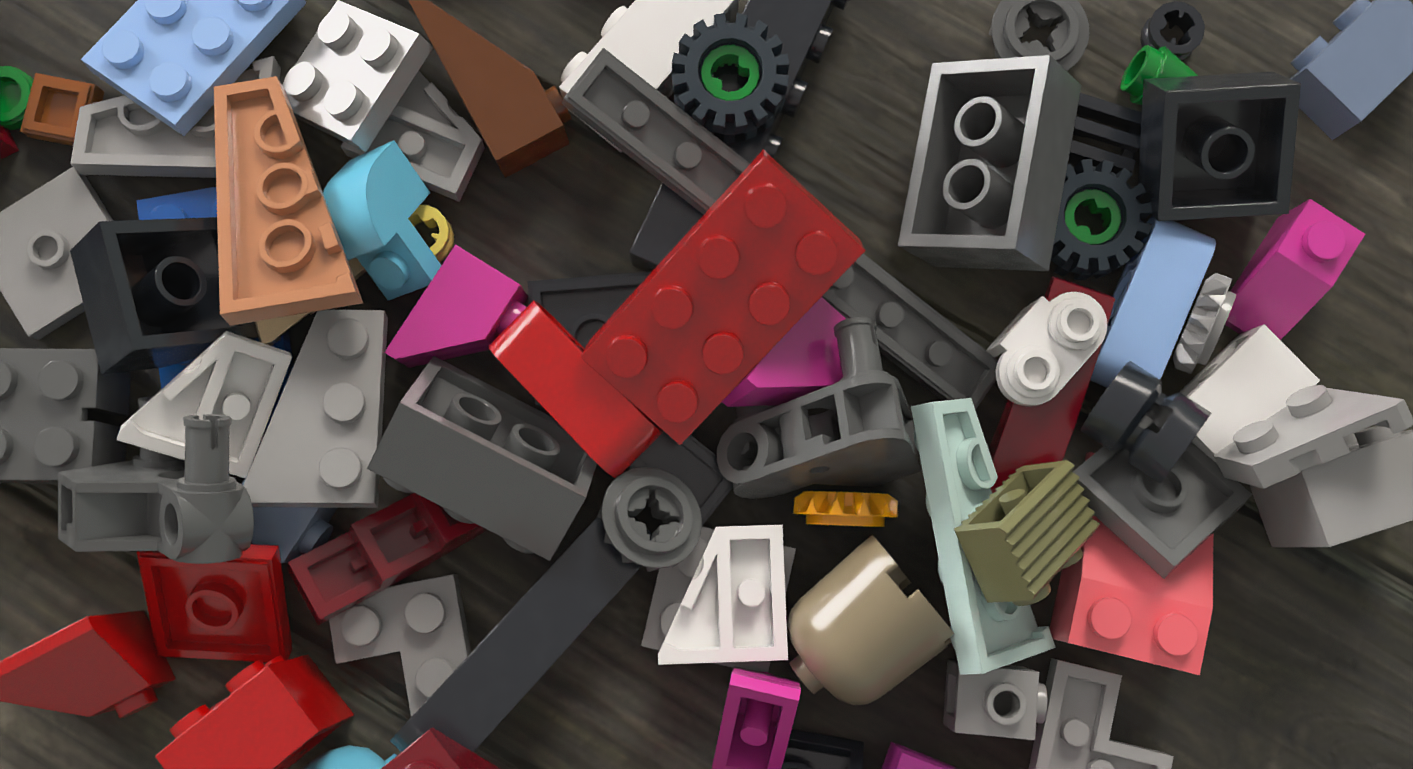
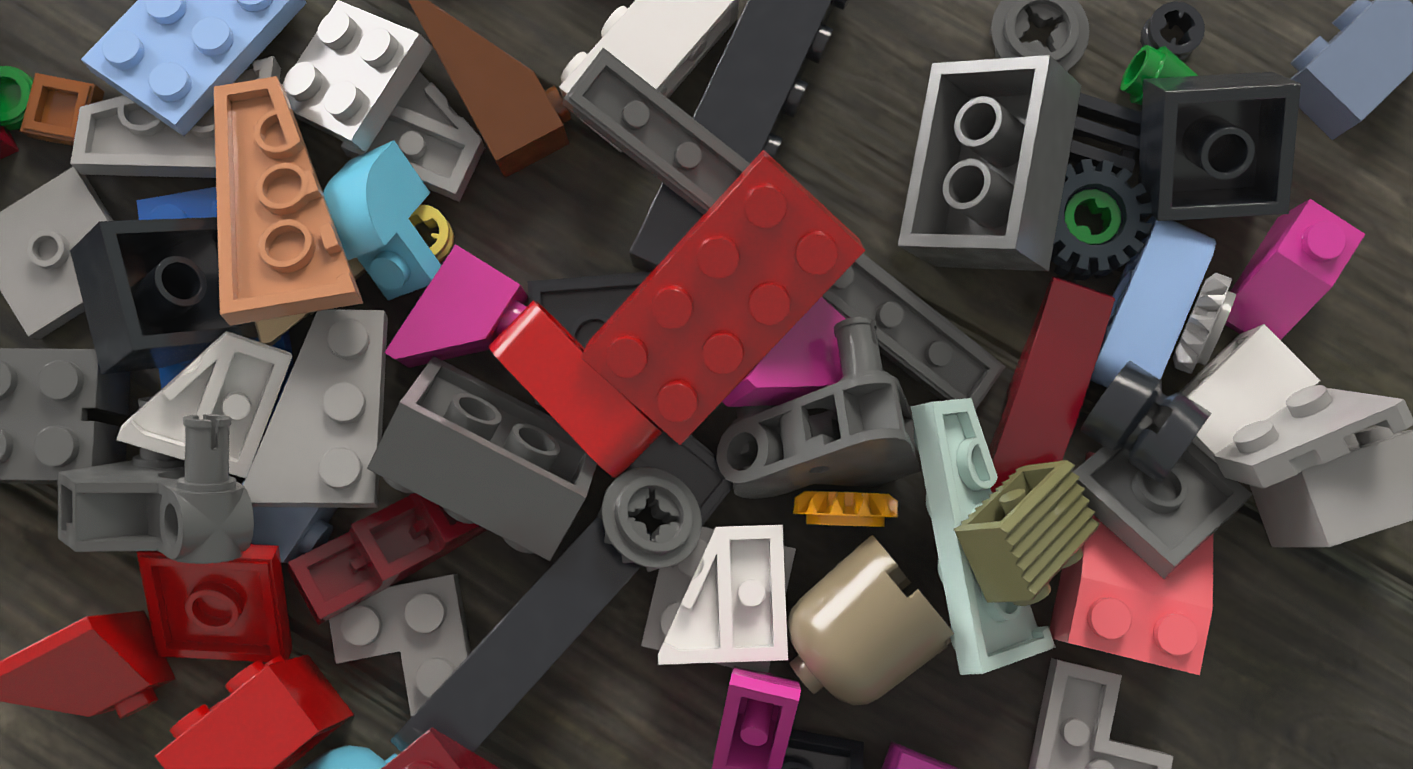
(756, 58): black bush -> none
(995, 703): light grey brick -> none
(1047, 346): white bracket -> none

